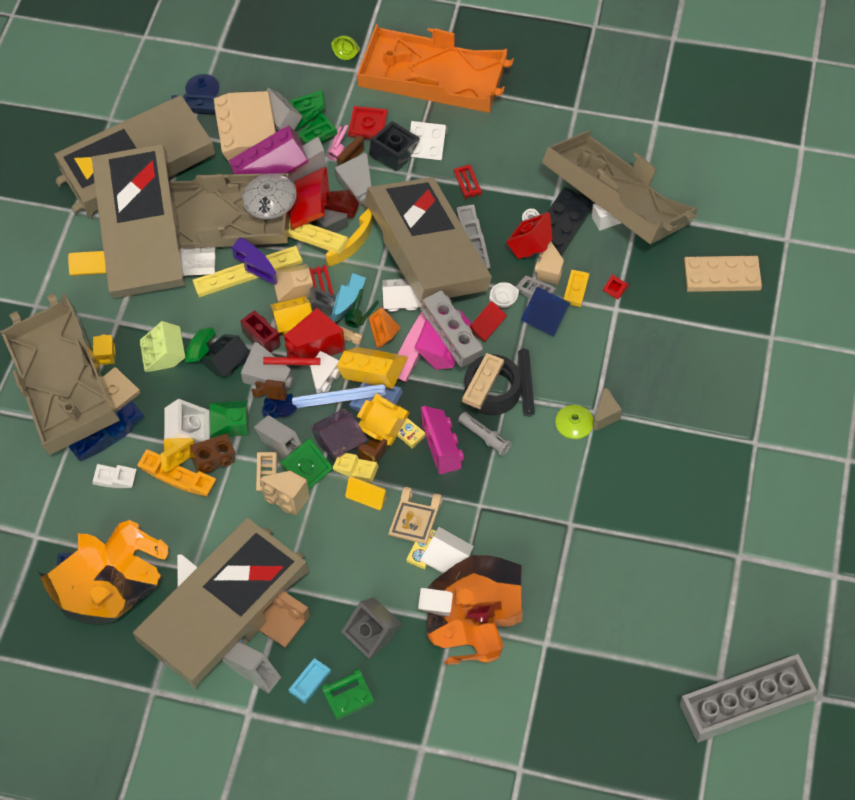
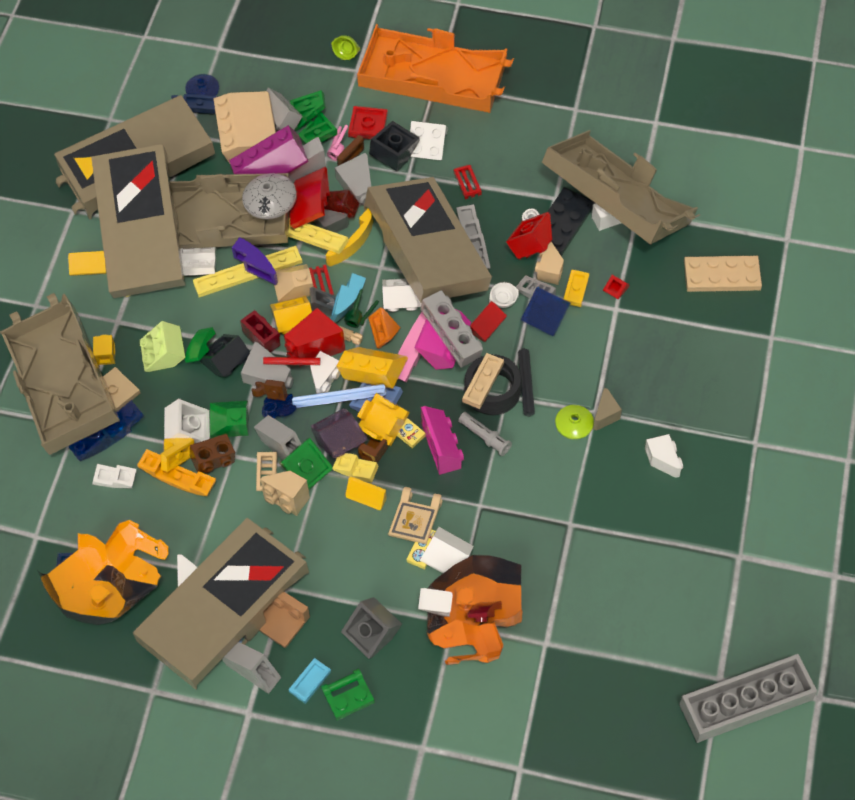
(663, 455): none -> white slope

